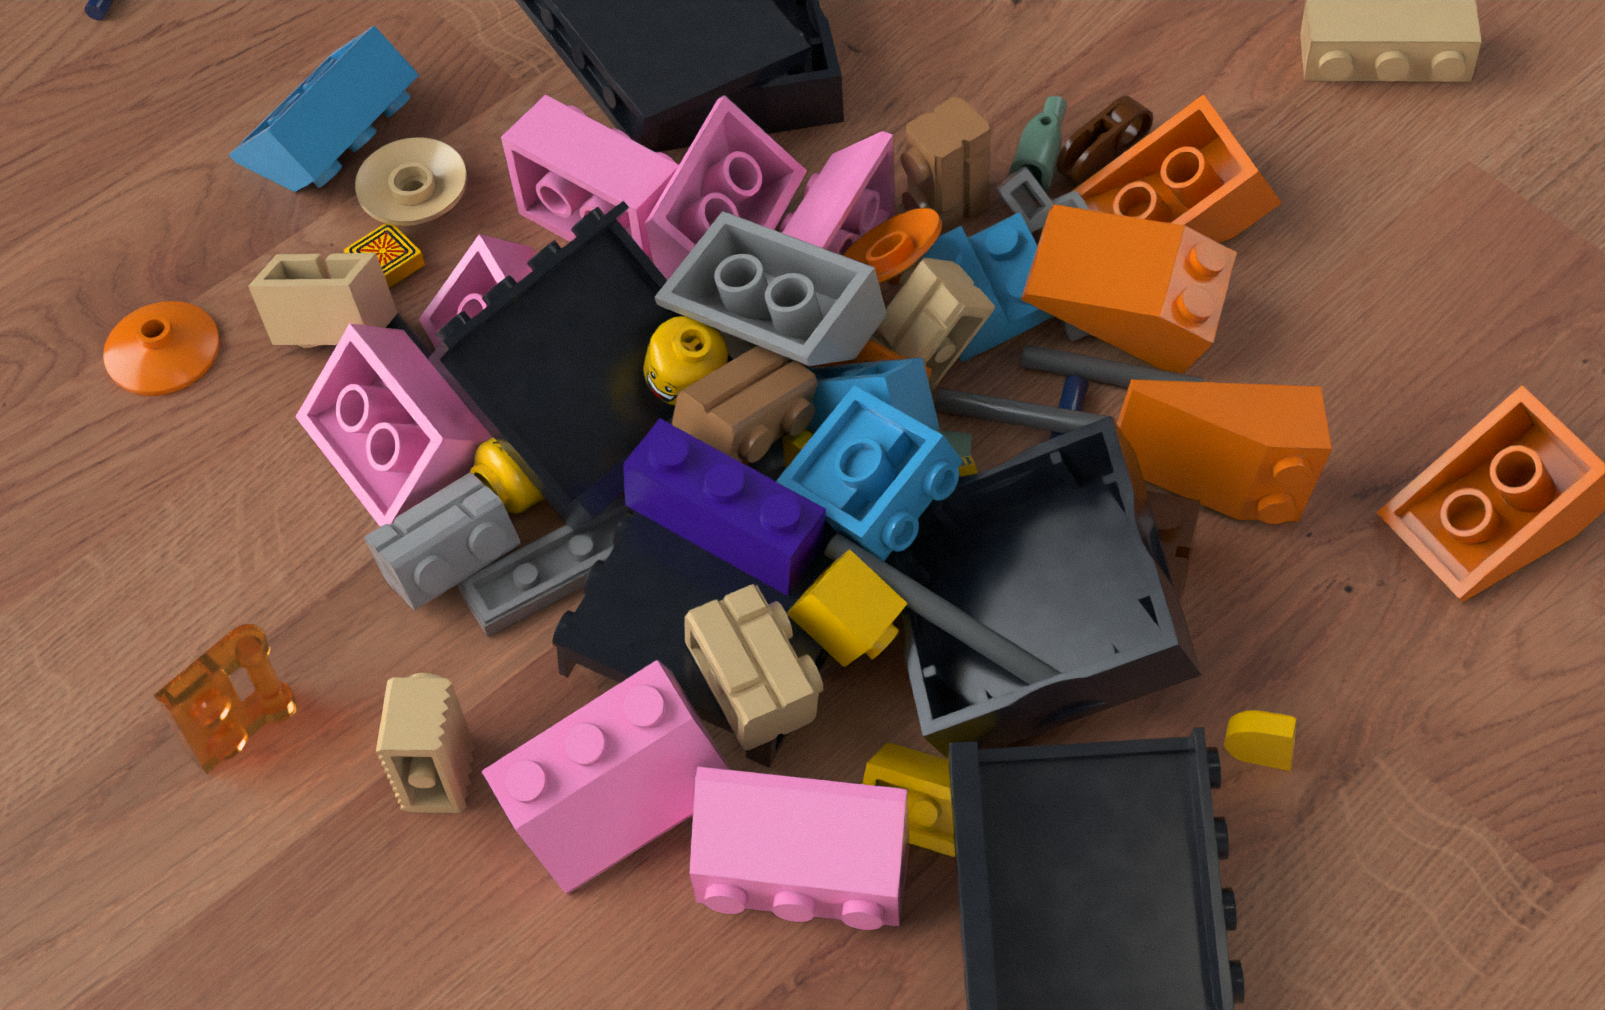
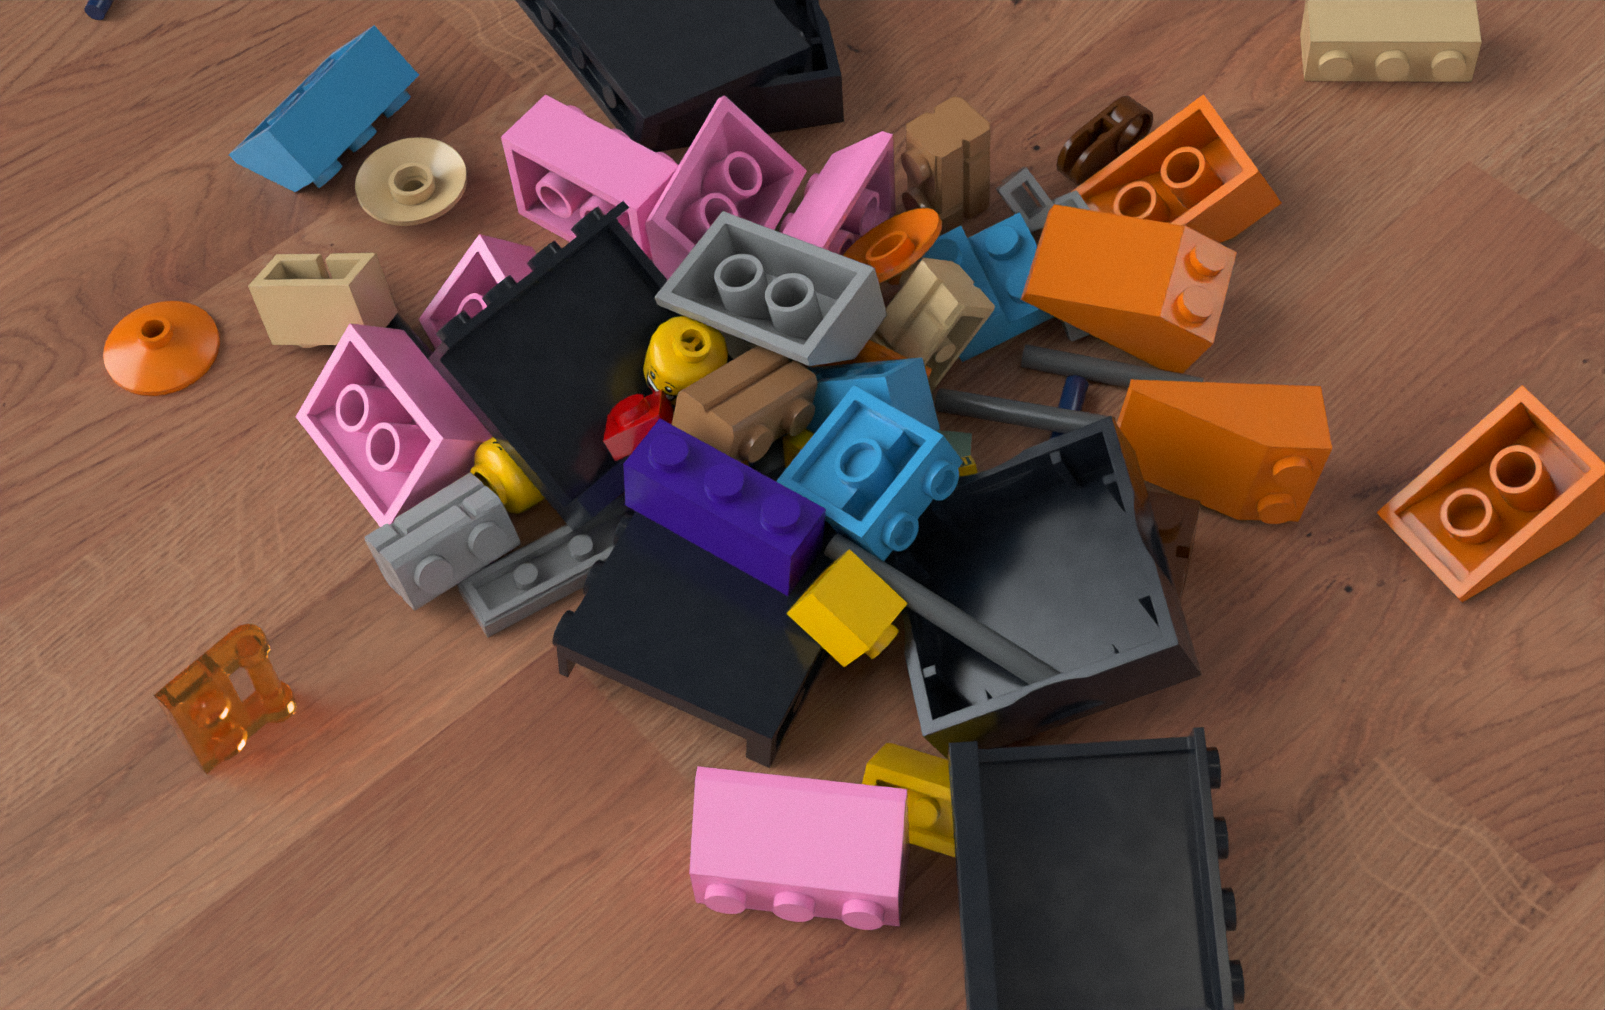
(394, 251): yellow tile -> none
(425, 744): tan brick -> none
(606, 777): bright pink slope -> none
(633, 419): none -> red plate
(752, 666): tan brick -> none
(1041, 143): sand green piece -> none
(1262, 738): yellow tile -> none

